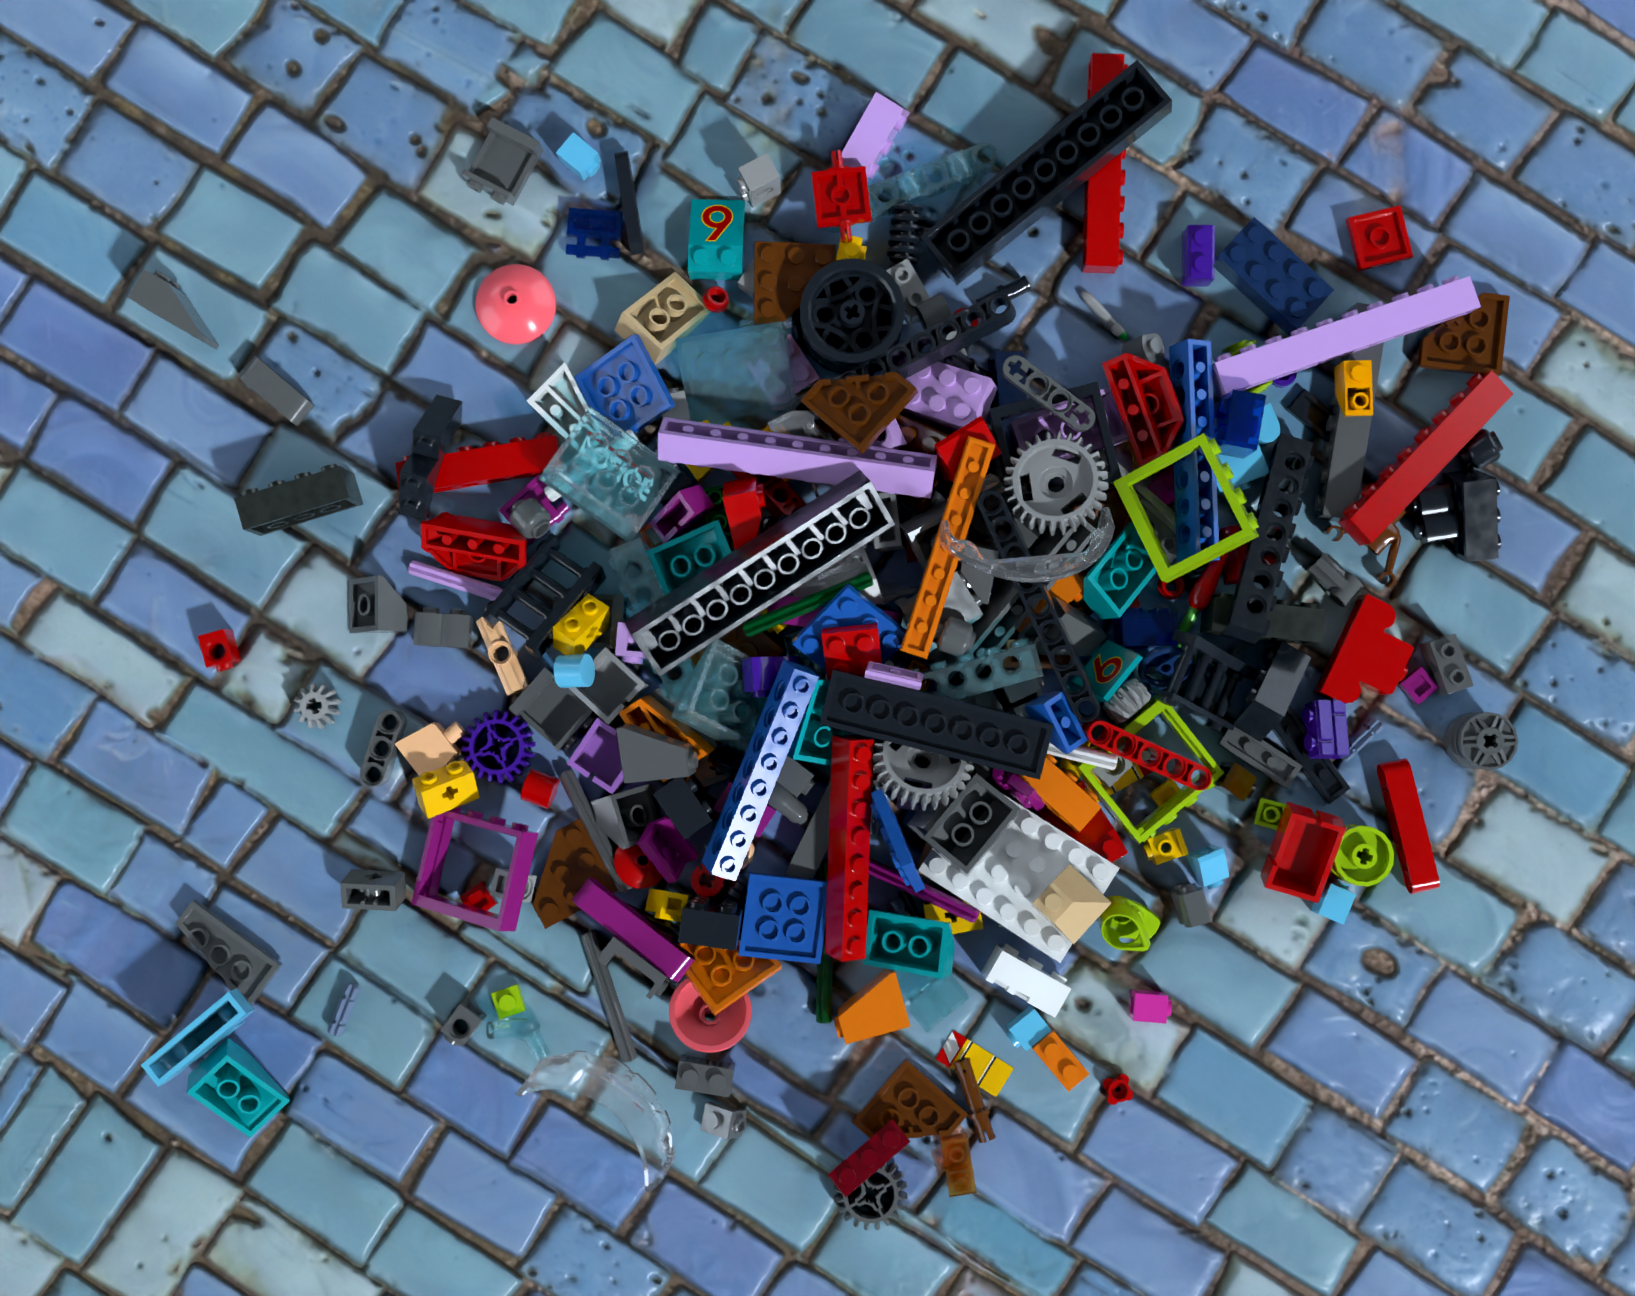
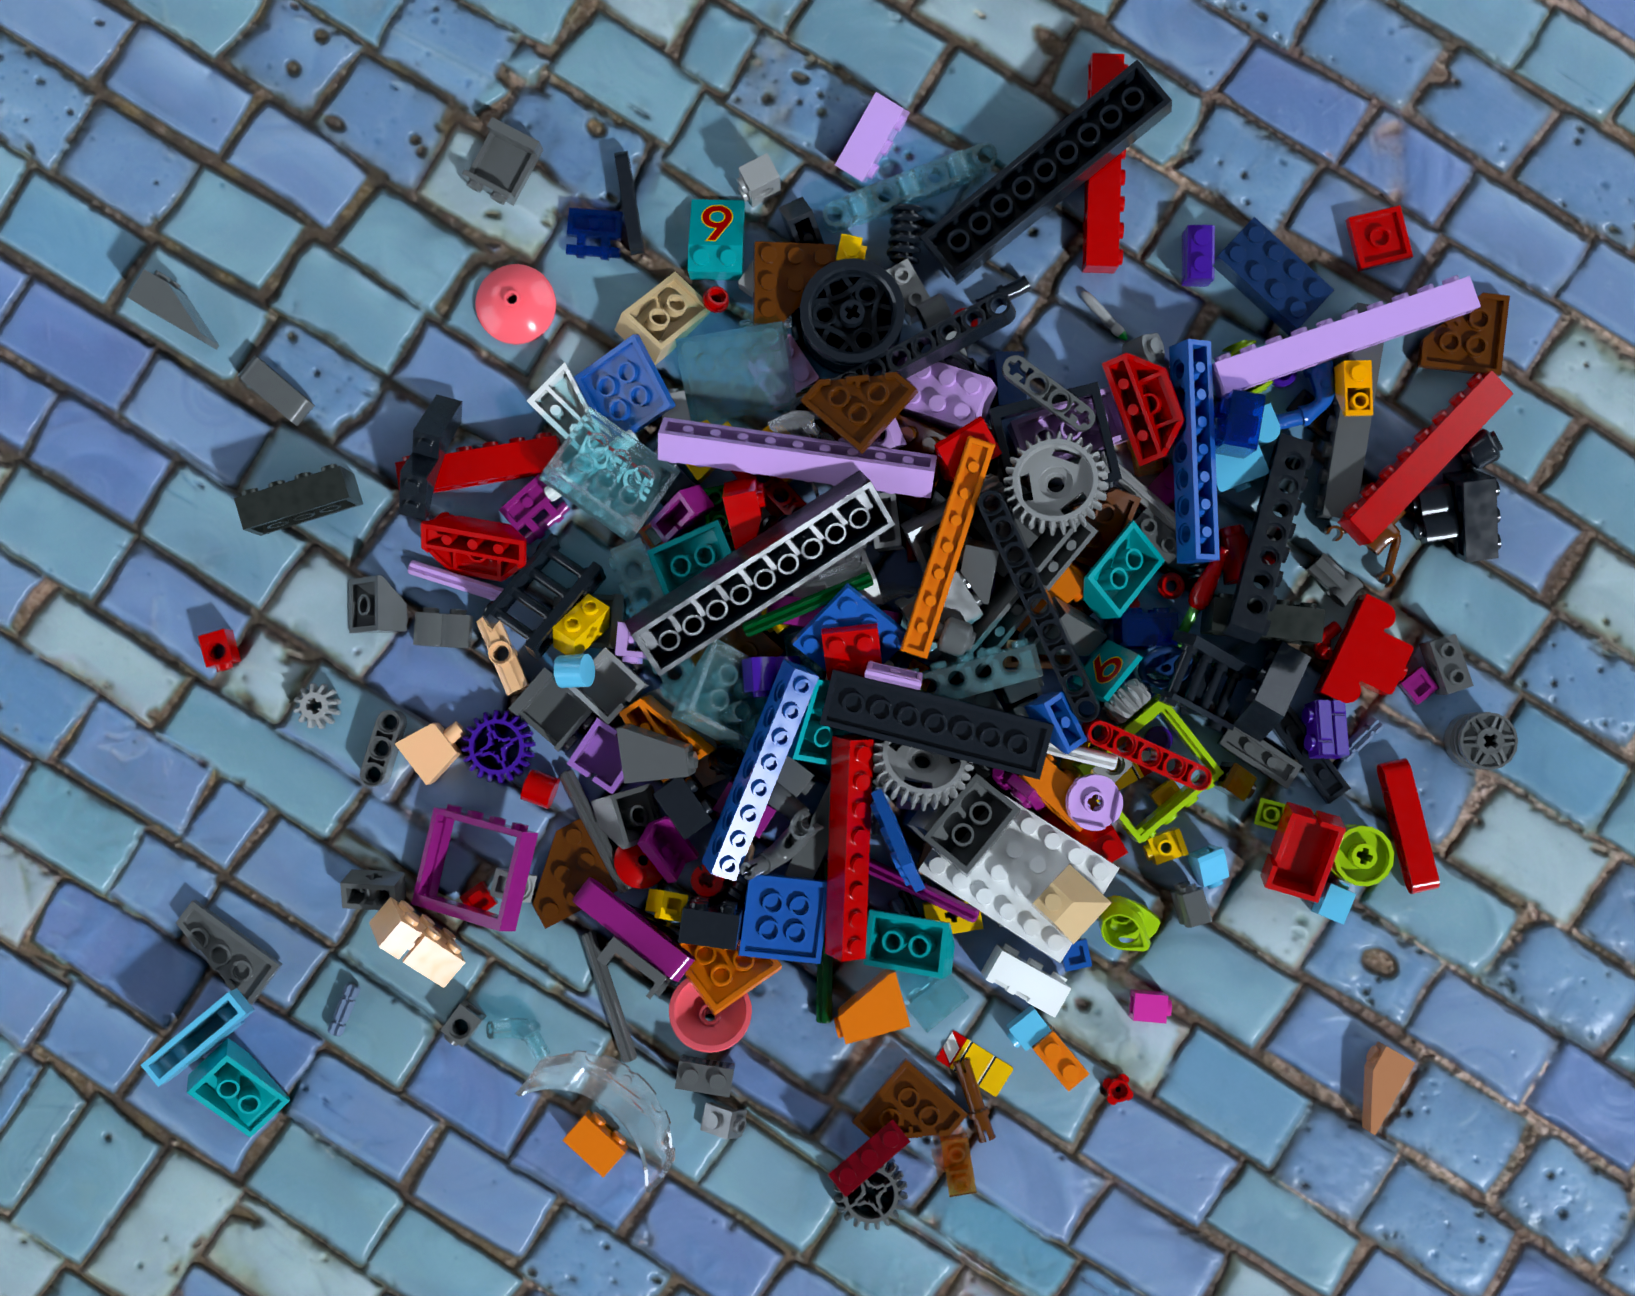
(431, 949): none -> light nougat piece
(445, 788): yellow brick -> none
(508, 1001): lime plate -> none
(530, 518): dark grey head -> none
(579, 157): medium azure brick -> none
(596, 1142): none -> orange brick
(784, 848): none -> dark grey piece
(800, 222): none -> black slope
(841, 196): red plate -> none
(1035, 567): clear windscreen -> none
(1077, 956): none -> blue plate
(1102, 815): none -> lavender plate
(1145, 529): lime window -> none
(1160, 736): none -> dark purple tile
(1323, 385): none -> blue piece
(1323, 649): none -> red arm
(1383, 1079): none -> nougat slope

